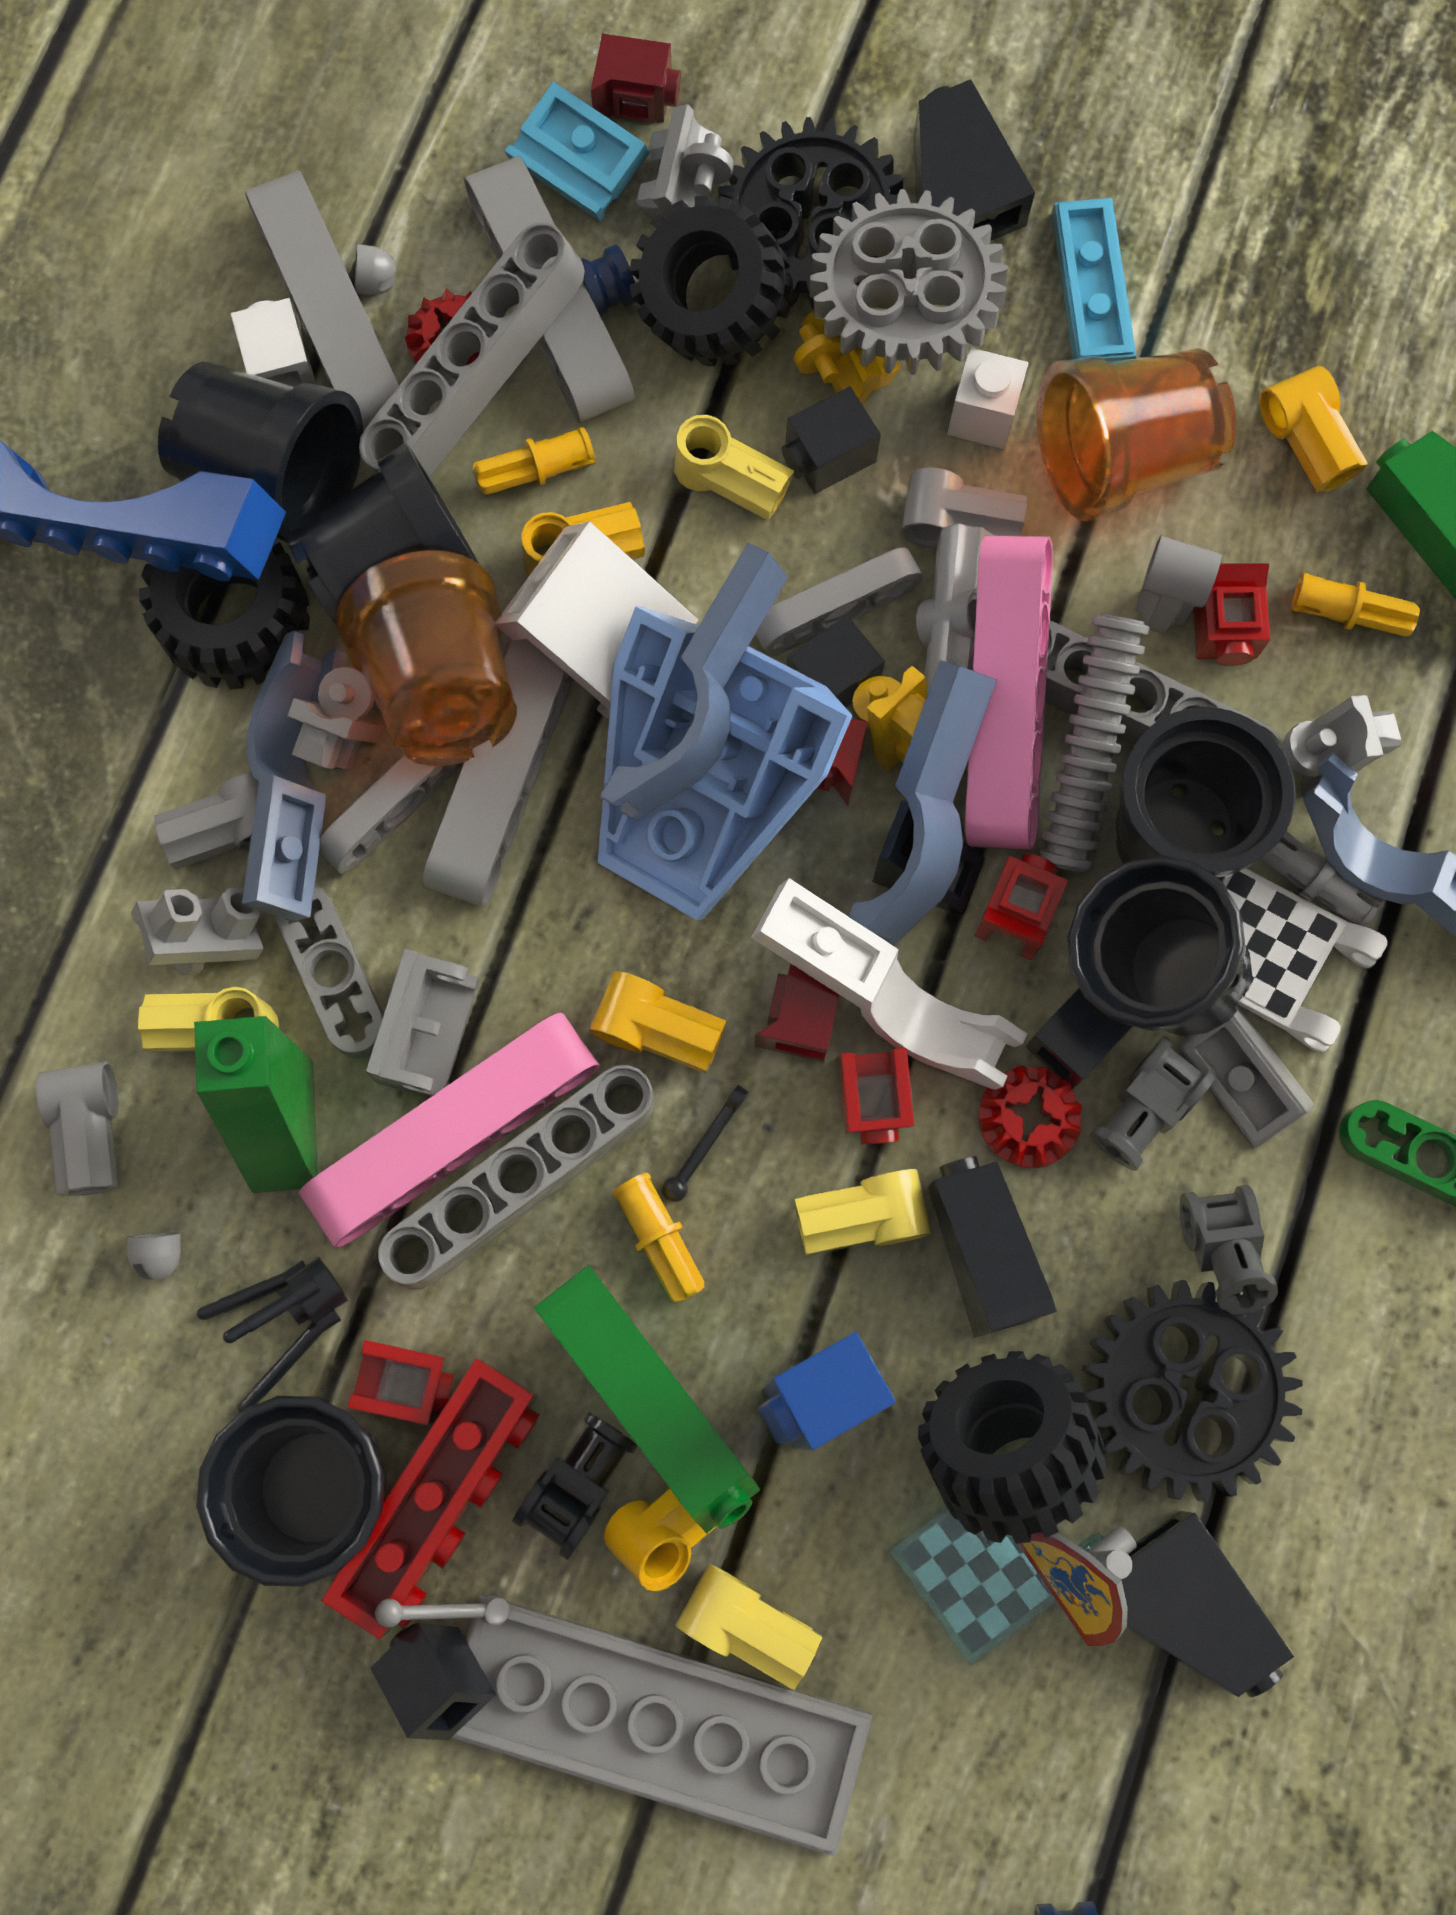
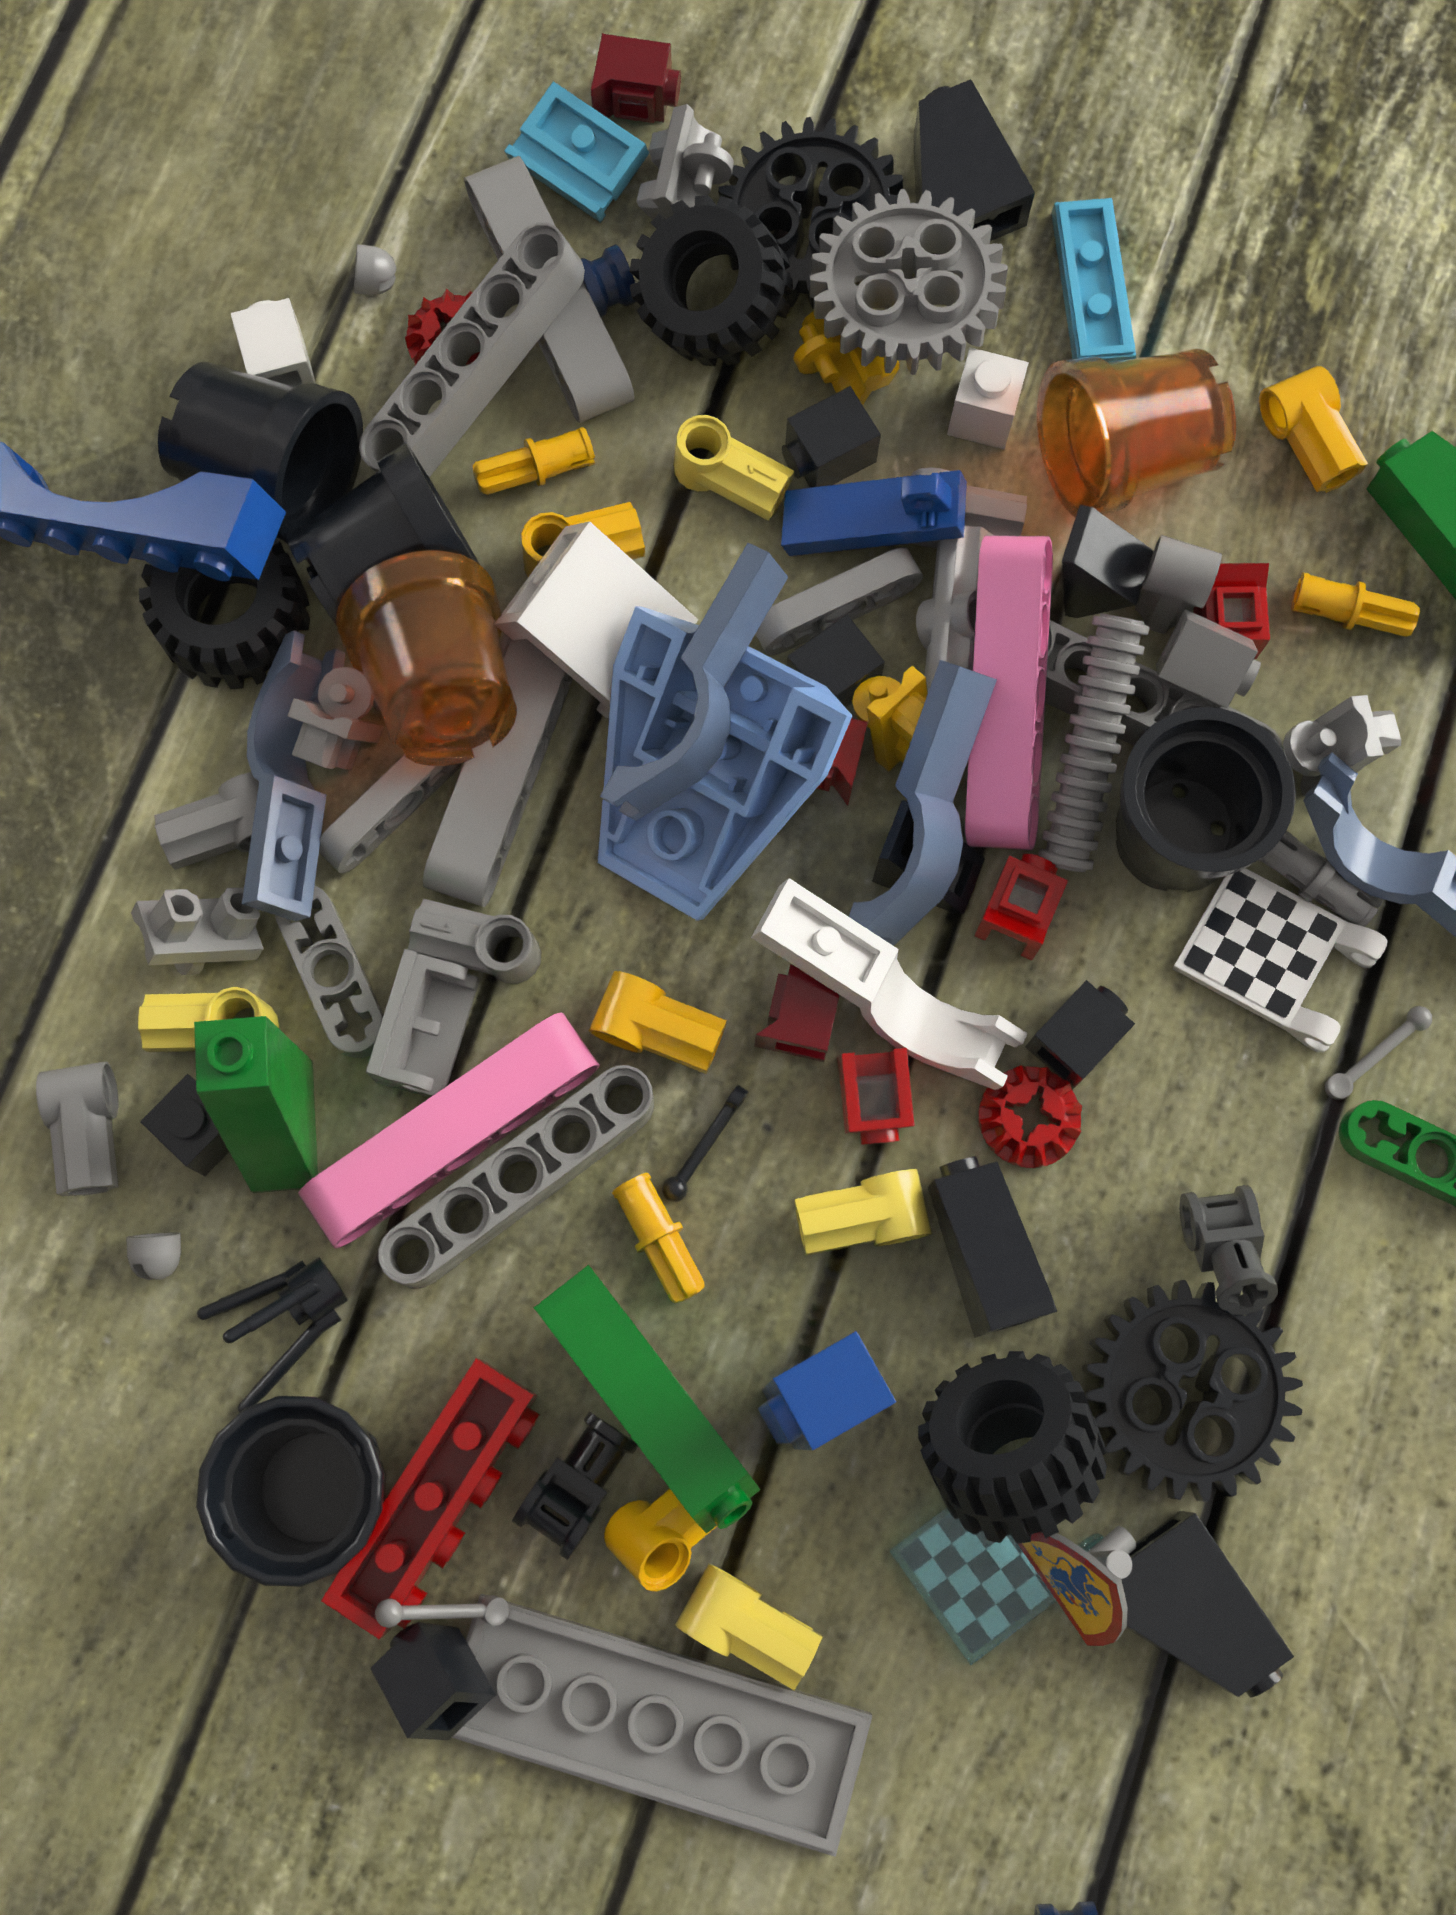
(187, 1128): none -> black brick
(322, 292): light grey beam -> none
(400, 1383): red window -> none
(471, 940): none -> light grey piece
(874, 513): none -> blue hinge
(1101, 566): none -> black slope
(1159, 1095): dark grey connector -> none
(1160, 947): black piece -> none
(1208, 659): none -> light grey brick
(1249, 1078): light grey slope -> none
(1341, 1085): none -> light grey hinge

